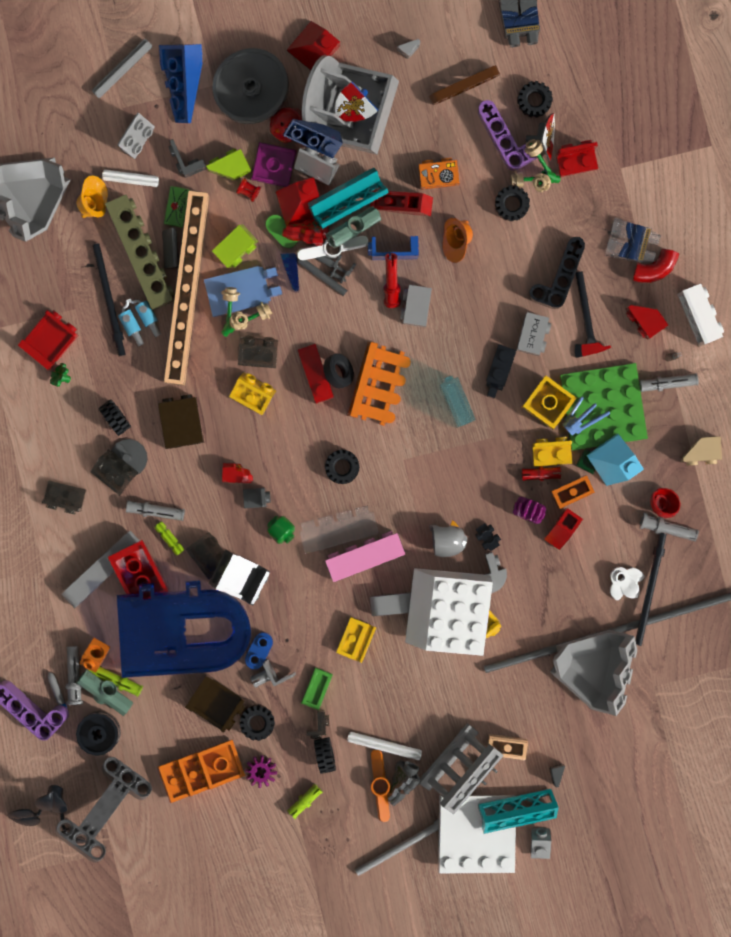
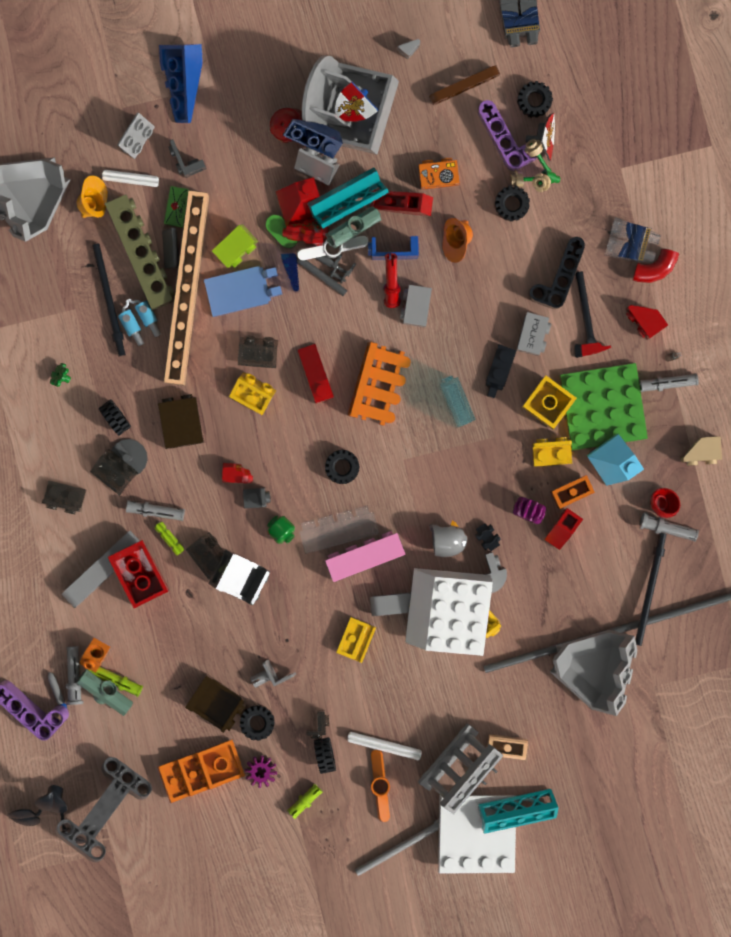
(49, 339): red panel -> none
(87, 736): black wheel -> none
(127, 63): light grey axle -> none
(159, 626): clear blue door -> none
(231, 166): lime slope -> none
(239, 320): tan plant -> none
(244, 185): red bush -> none
(250, 86): dark grey dish -> none
(258, 650): blue plate -> none
(273, 165): magenta tile -> none
(312, 44): red slope -> none
(316, 688): bright green tile -> none
(331, 374): black tyre -> none
(403, 780): dark grey rock -> none
(540, 843): light grey bracket -> none
(541, 473): red pin -> none
(556, 774): dark grey slope -> none
(573, 424): medium blue plant -> none
(577, 159): red bracket -> none
(584, 463): dark green tile -> none
(628, 583): white plate -> none
(700, 314): white slope -> none

